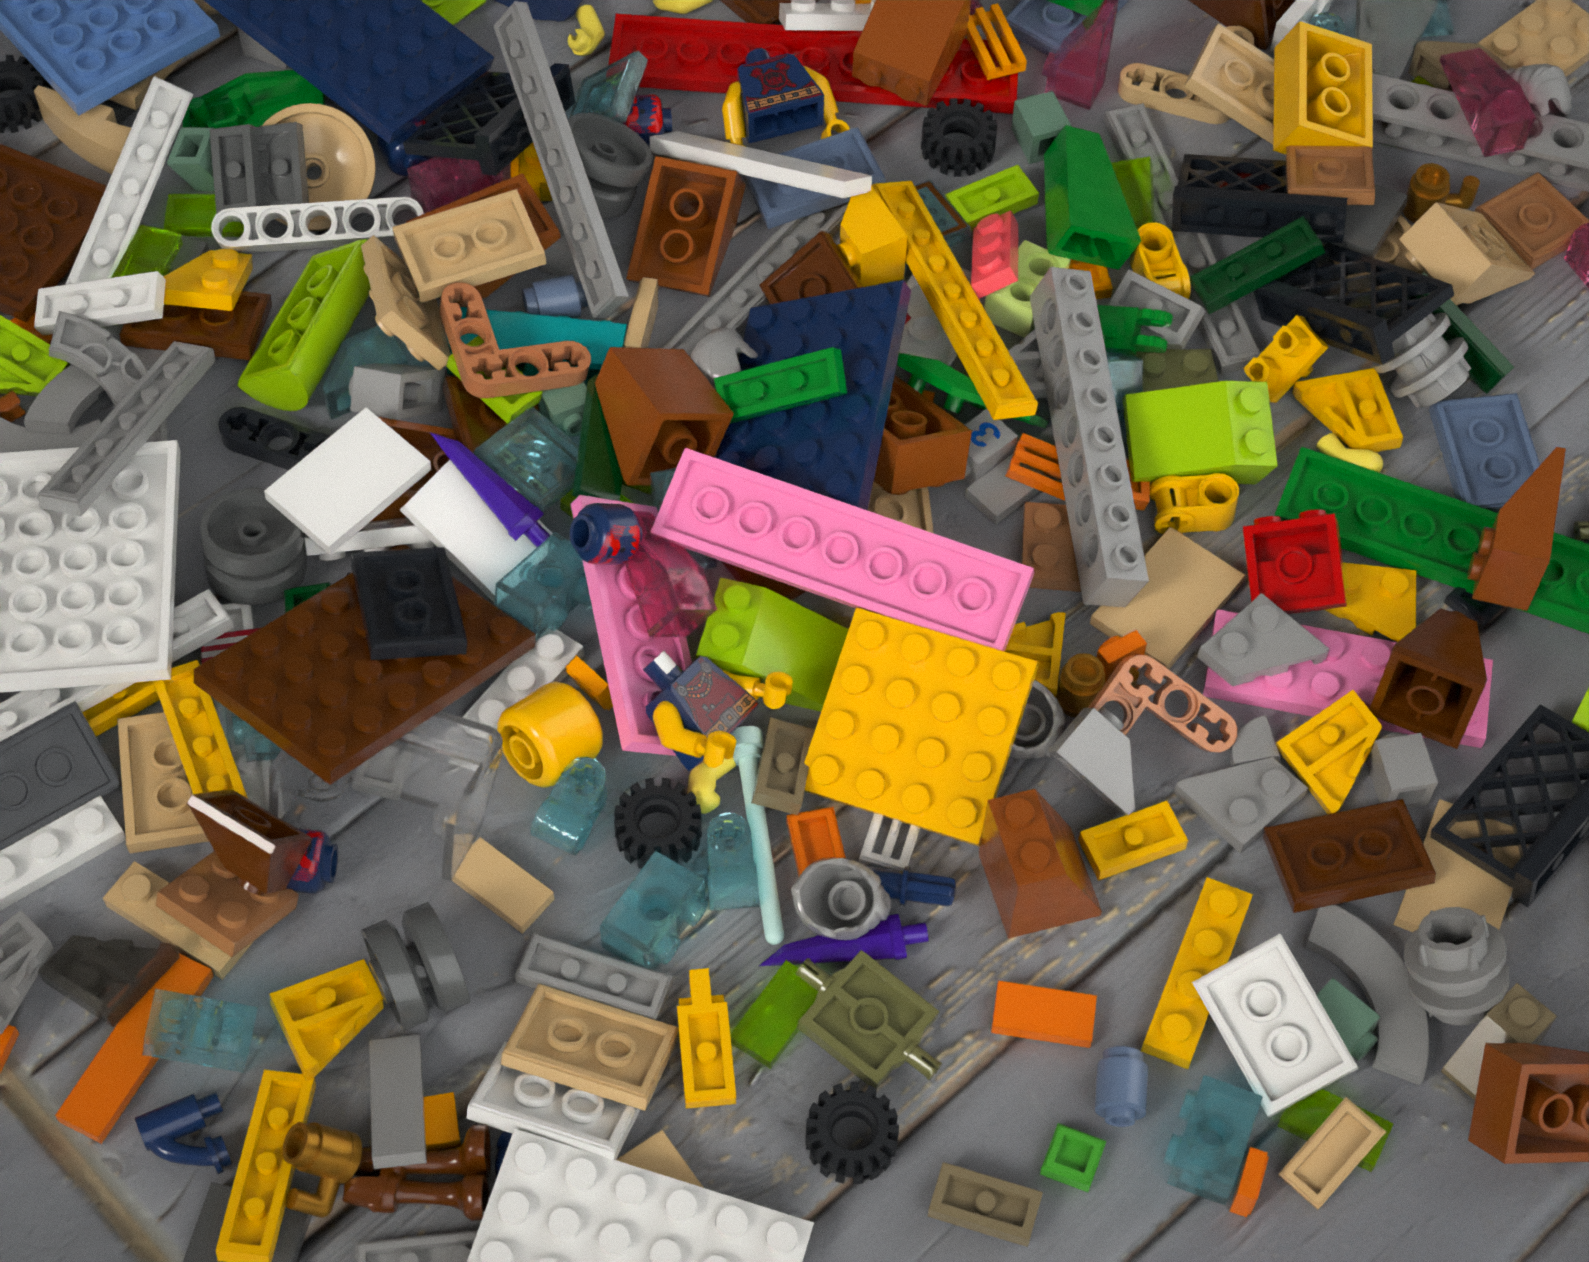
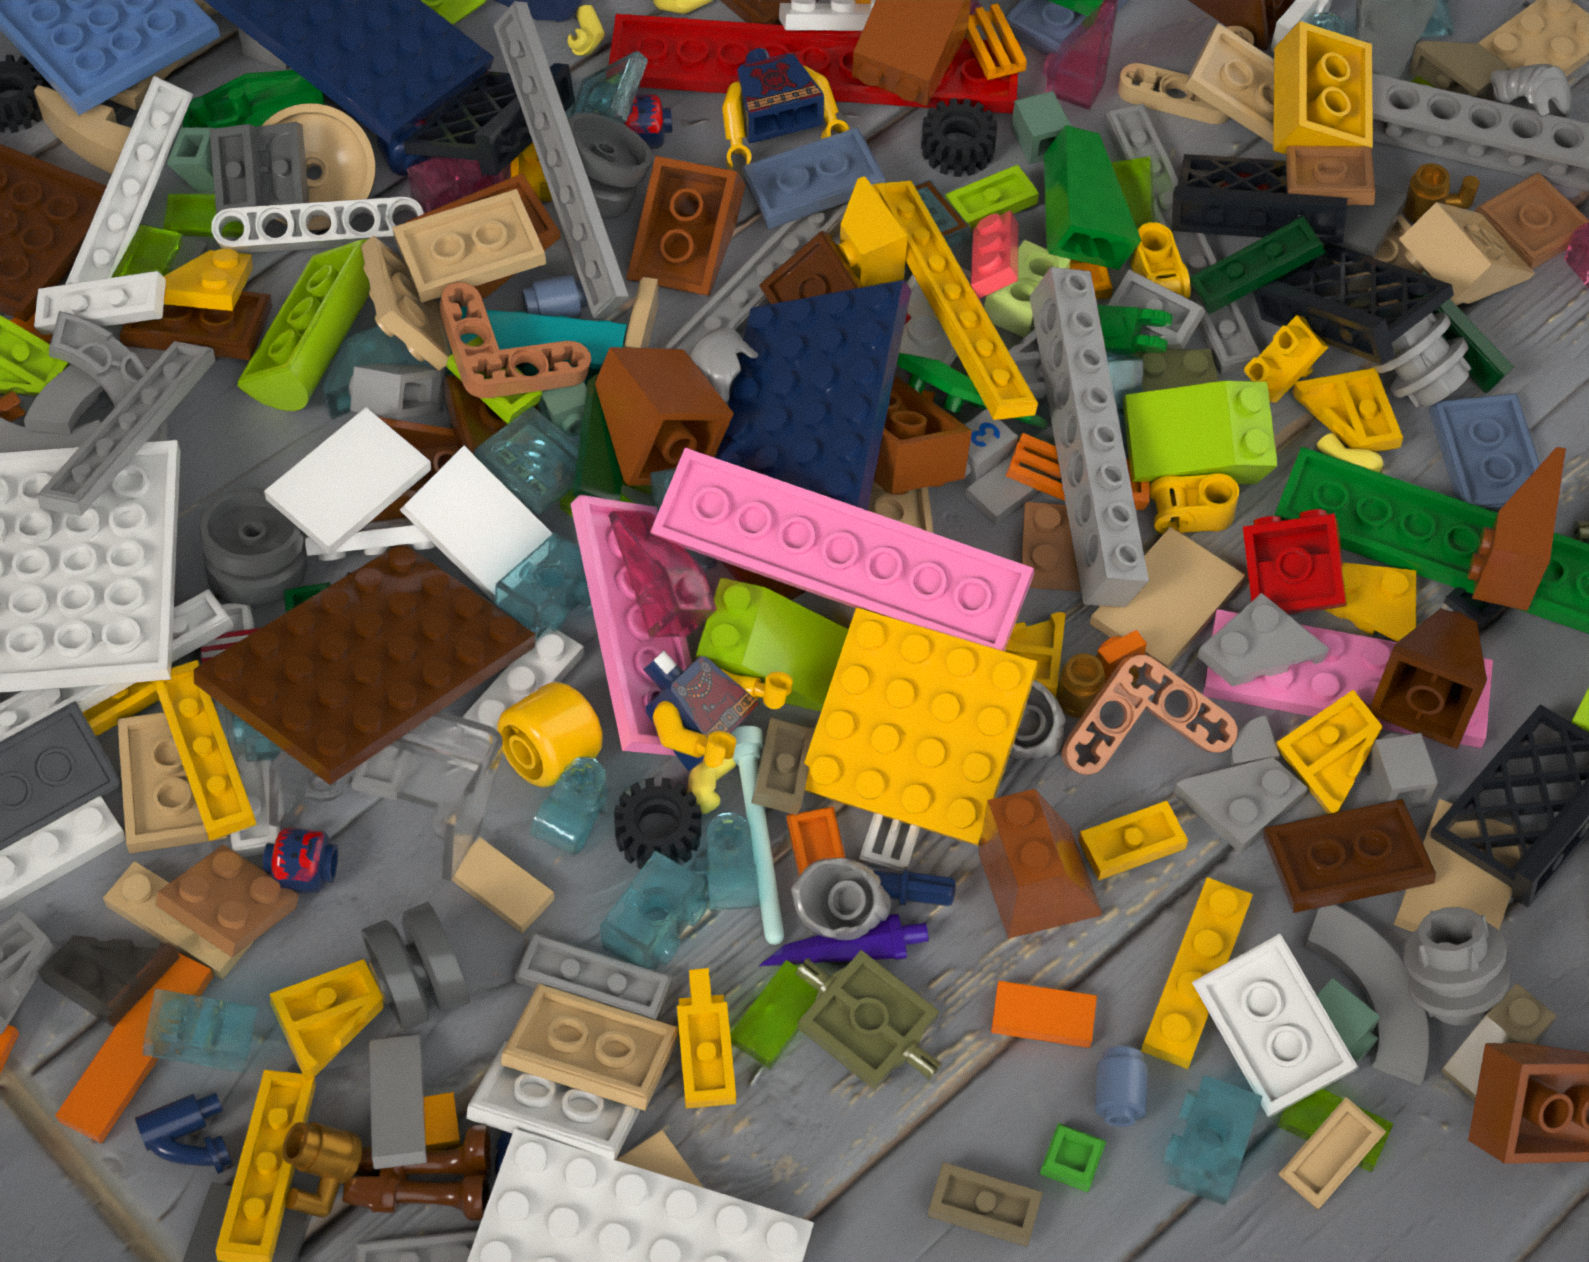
(250, 840): reddish brown slope -> none
(266, 429): black beam -> none
(408, 603): black tile -> none
(503, 500): dark purple bar -> none
(590, 682): light orange tile -> none
(606, 534): dark blue head -> none
(761, 164): white tile -> none
(783, 384): green plate -> none
(857, 1104): black tyre -> none
(1099, 757): light grey slope -> none
(1249, 1182): orange tile -> none
(1489, 101): clear pink slope -> none

